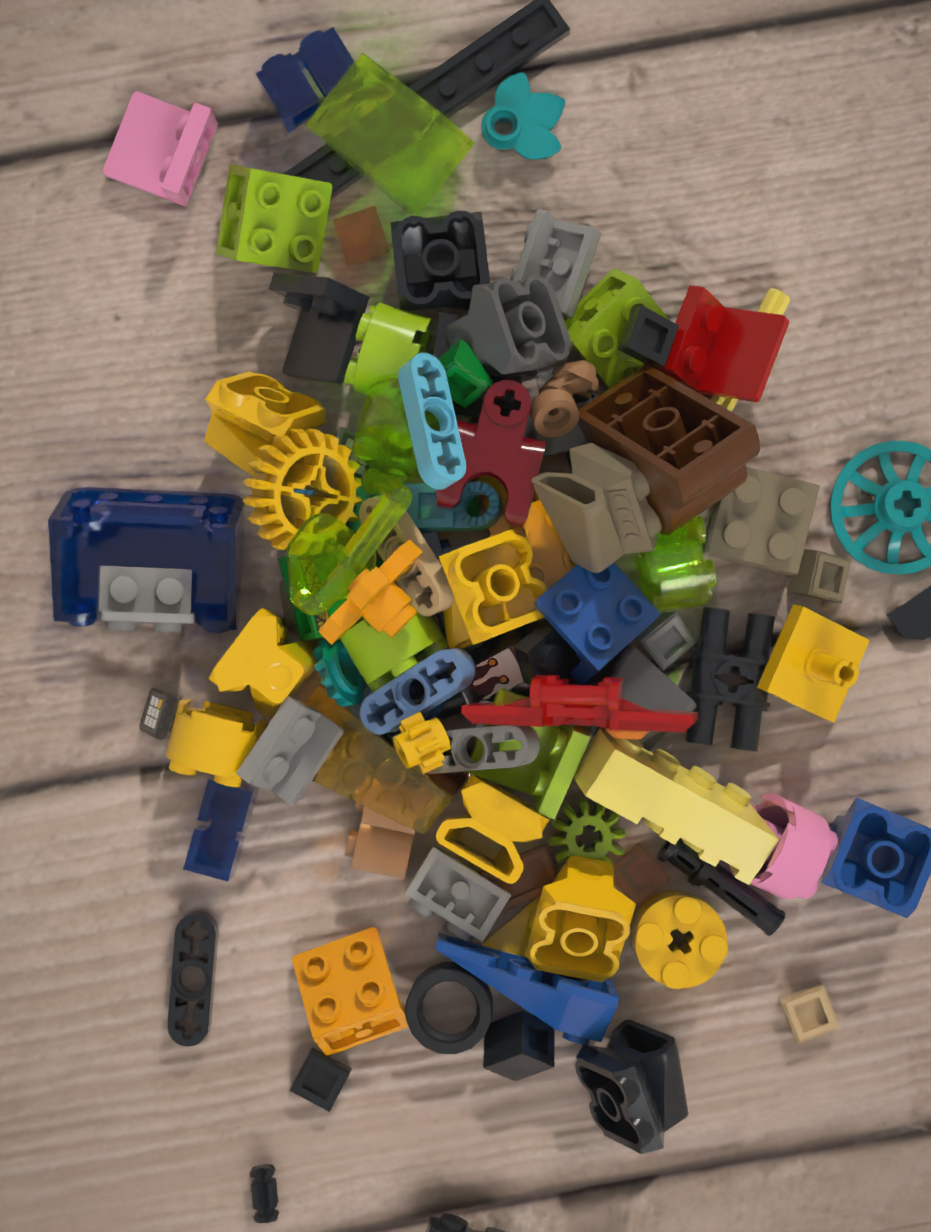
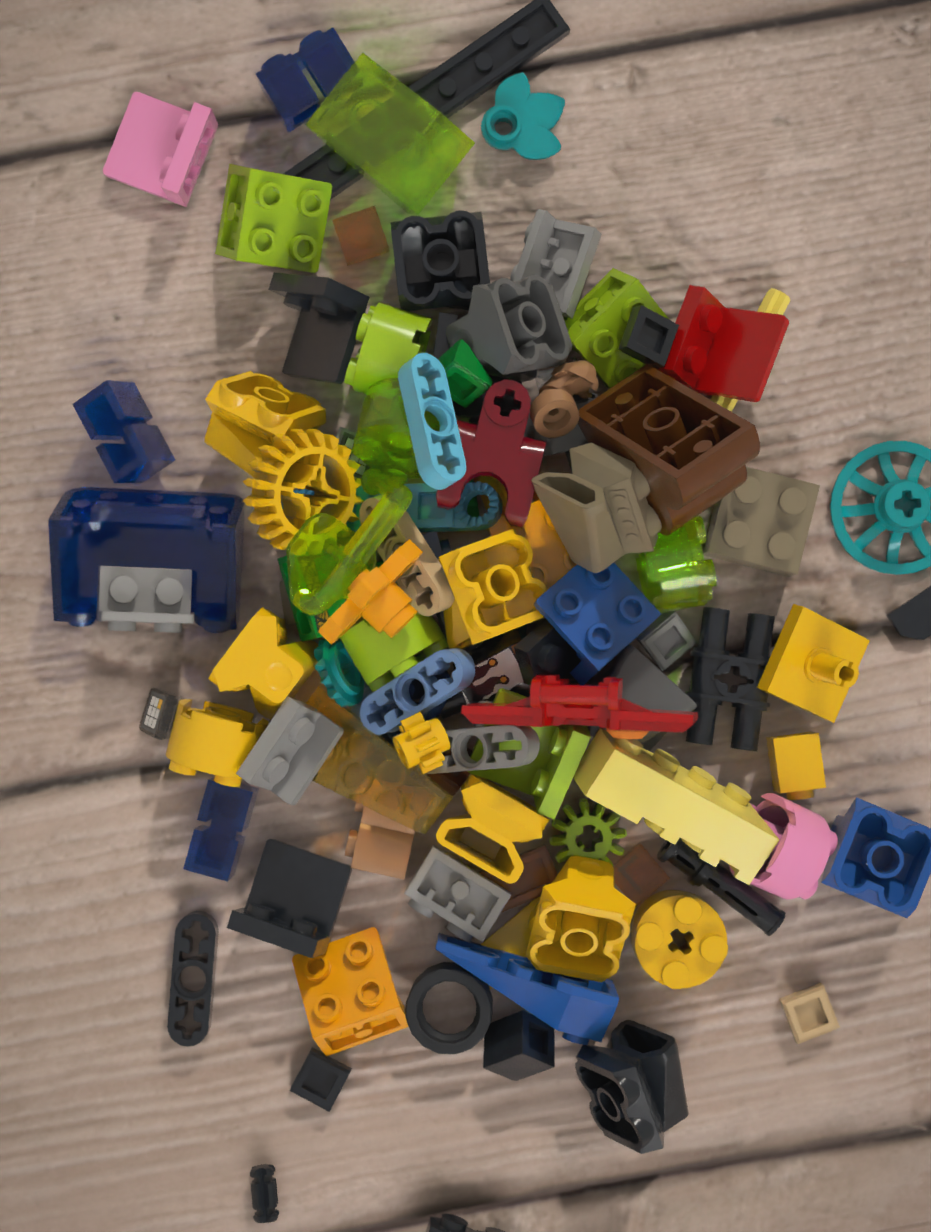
(118, 412): none -> clear blue piece
(293, 899): none -> black bracket
(796, 764): none -> yellow brick
(820, 576): dark tan slope -> none

